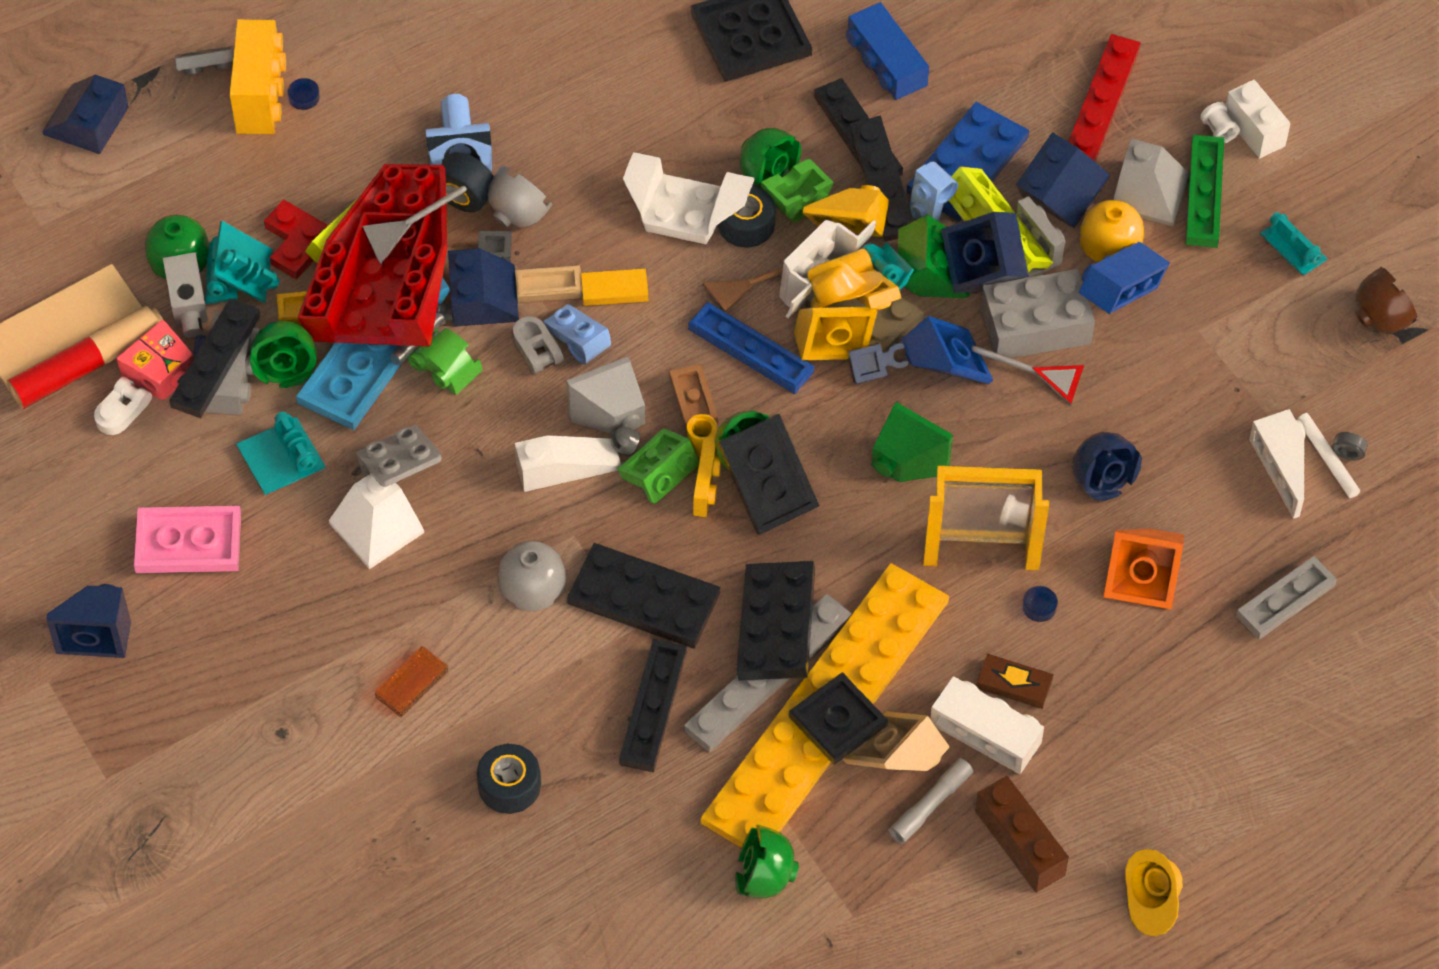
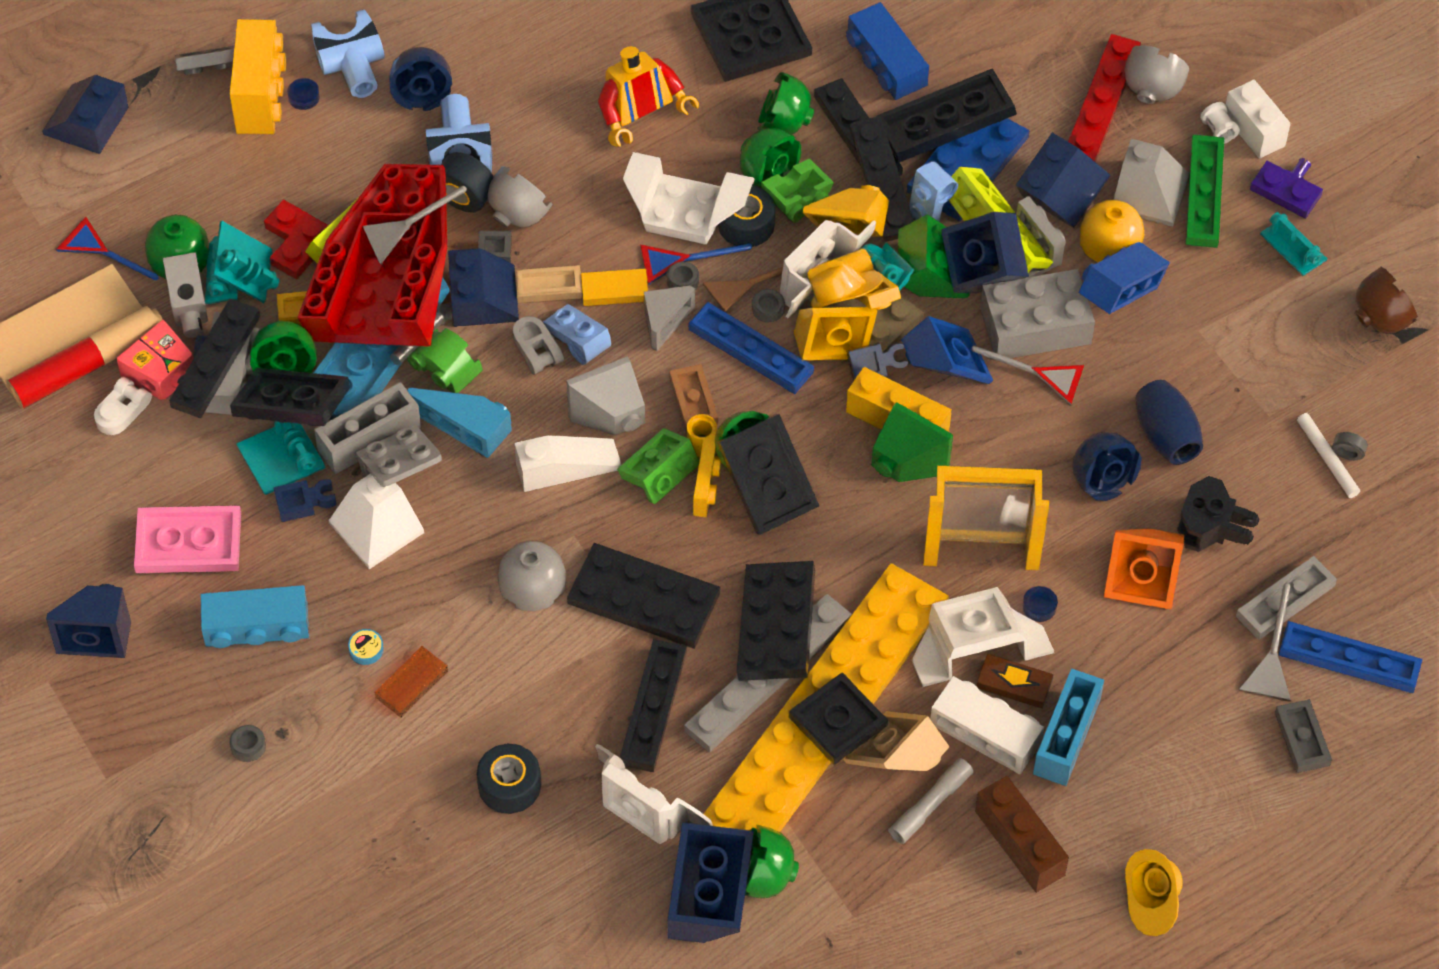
(86, 240): none -> blue piece
(247, 743): none -> dark grey tile
(254, 616): none -> dark azure brick
(290, 396): none -> black plate
(298, 500): none -> dark blue plate
(350, 53): none -> light blue connector
(365, 646): none -> tile
(366, 424): none -> light grey brick
(420, 78): none -> dark blue cylinder
(465, 417): none -> dark azure slope
(625, 440): dark grey hinge -> none
(636, 89): none -> torso
(641, 806): none -> white piece
(658, 260): none -> blue piece
(666, 311): none -> light grey slope
(683, 274): none -> dark grey tile
(709, 882): none -> dark blue slope
(768, 305): none -> dark grey tile
(787, 105): none -> green cylinder
(874, 396): none -> yellow brick
(947, 115): none -> black plate
(972, 626): none -> white piece
(1068, 727): none -> dark azure brick
(1154, 75): none -> light grey cylinder
(1169, 422): none -> dark blue piece
(1209, 515): none -> black hinge
(1268, 676): none -> light grey piece
(1281, 450): white slope -> none
(1287, 187): none -> dark purple plate
(1303, 736): none -> dark grey plate
(1350, 657): none -> blue tile

